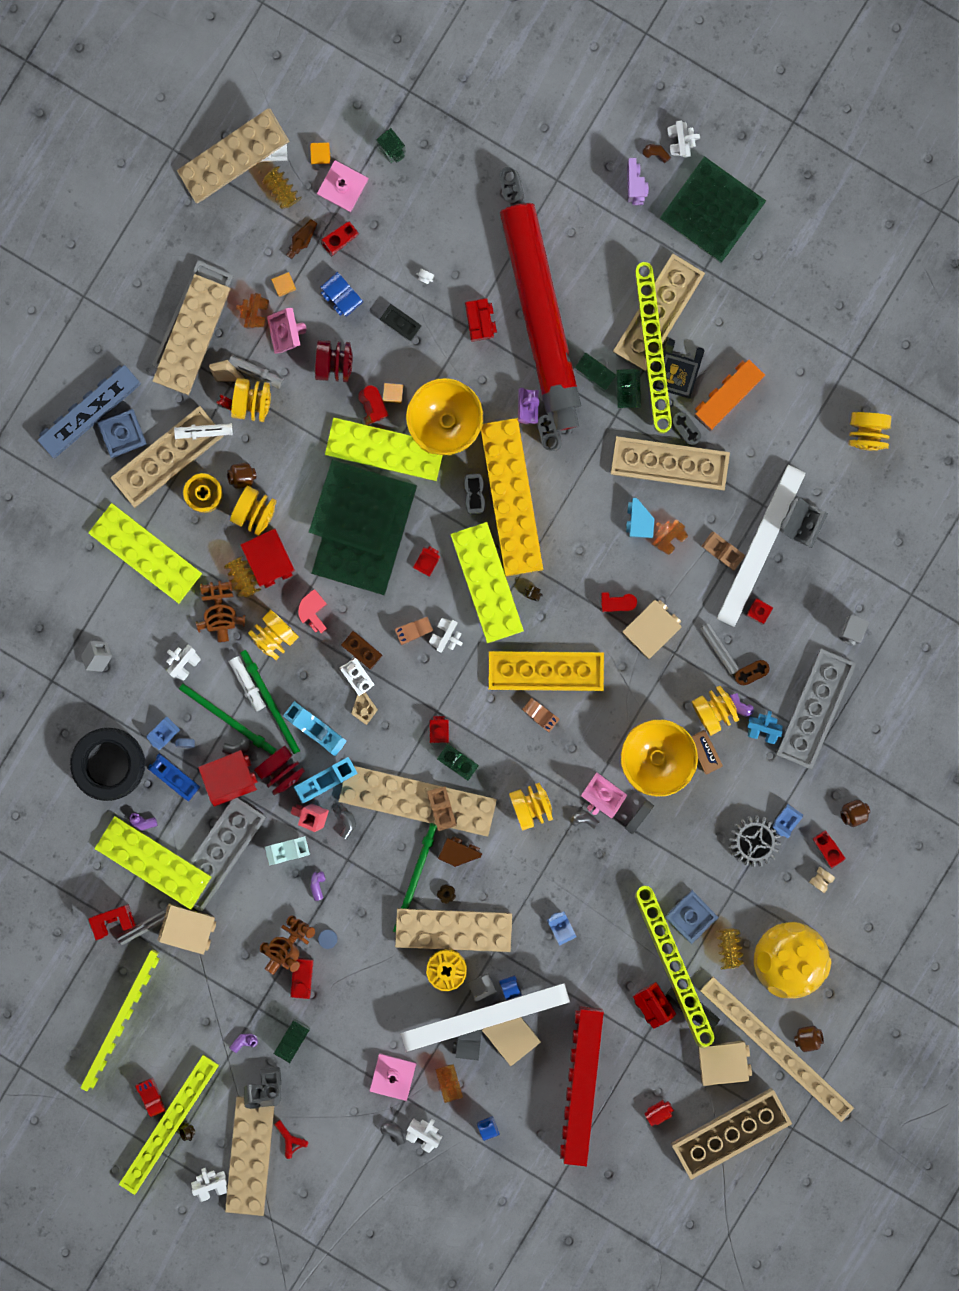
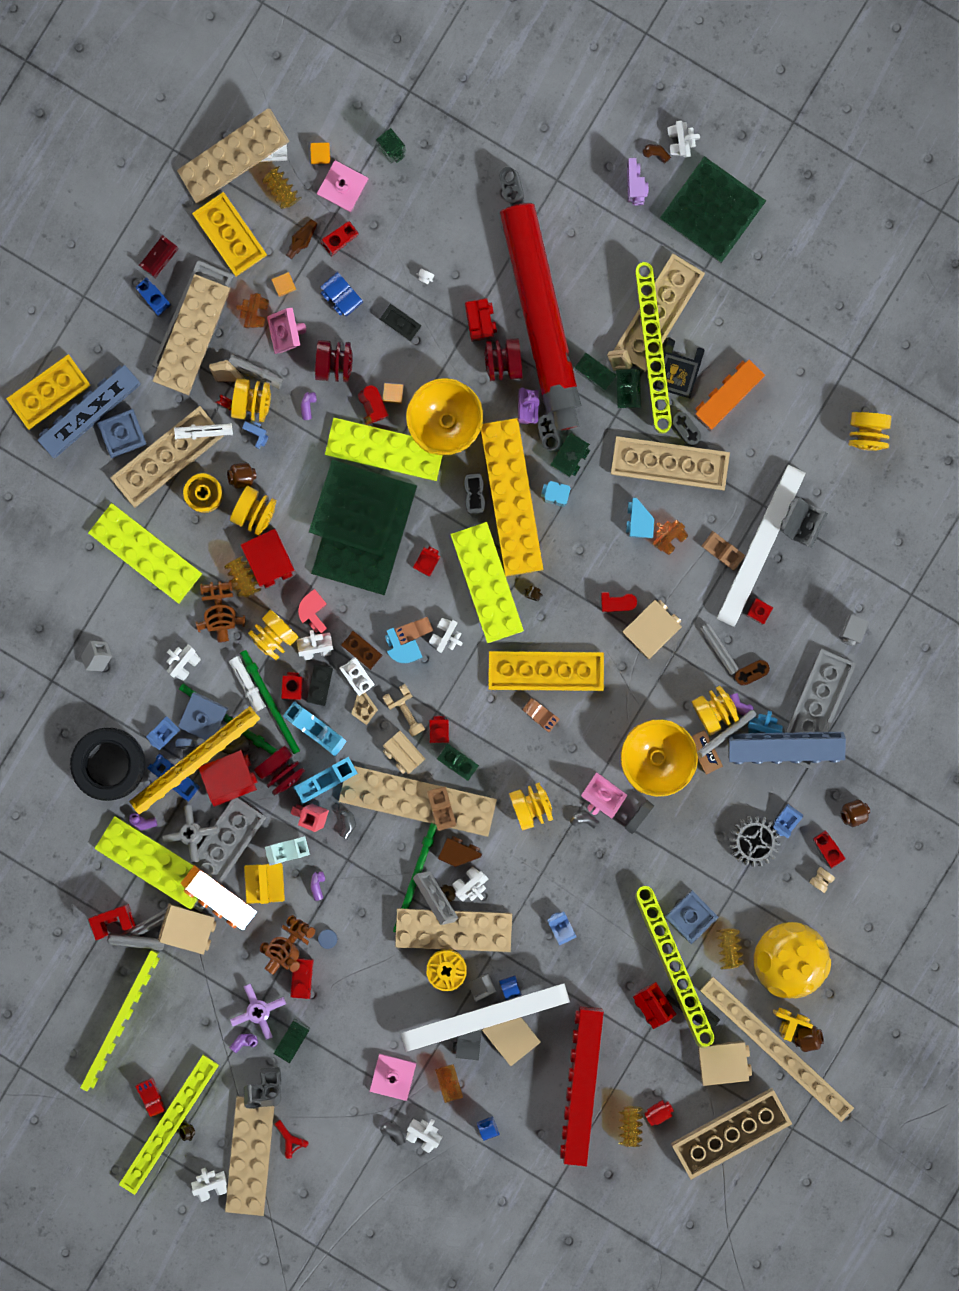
(48, 392): none -> yellow plate
(135, 941): none -> light grey axle
(153, 296): none -> blue leg
(158, 256): none -> dark red hinge
(187, 829): none -> light grey bar
(194, 760): none -> yellow plate
(202, 716): none -> sand blue plate
(218, 897): none -> brick
(229, 234): none -> yellow plate
(254, 428): none -> medium blue bracket
(261, 1005): none -> lavender bar
(264, 883): none -> yellow bracket
(297, 694): none -> red brick
(305, 405): none -> medium lavender arm
(314, 644): none -> white hips
(319, 685): none -> pearl dark grey plate
(402, 653): none -> medium azure brick
(403, 752): none -> tan brick
(415, 728): none -> tan bar
(435, 898): none -> light grey plate
(473, 887): none -> white hips
(504, 359): none -> dark red wheel
(555, 493): none -> medium azure brick
(561, 461): none -> clear green brick
(619, 359): none -> tan tile
(631, 1126): none -> clear yellow piece
(725, 734): none -> light grey bar
(786, 747): none -> sand blue brick
(789, 1026): none -> yellow bracket

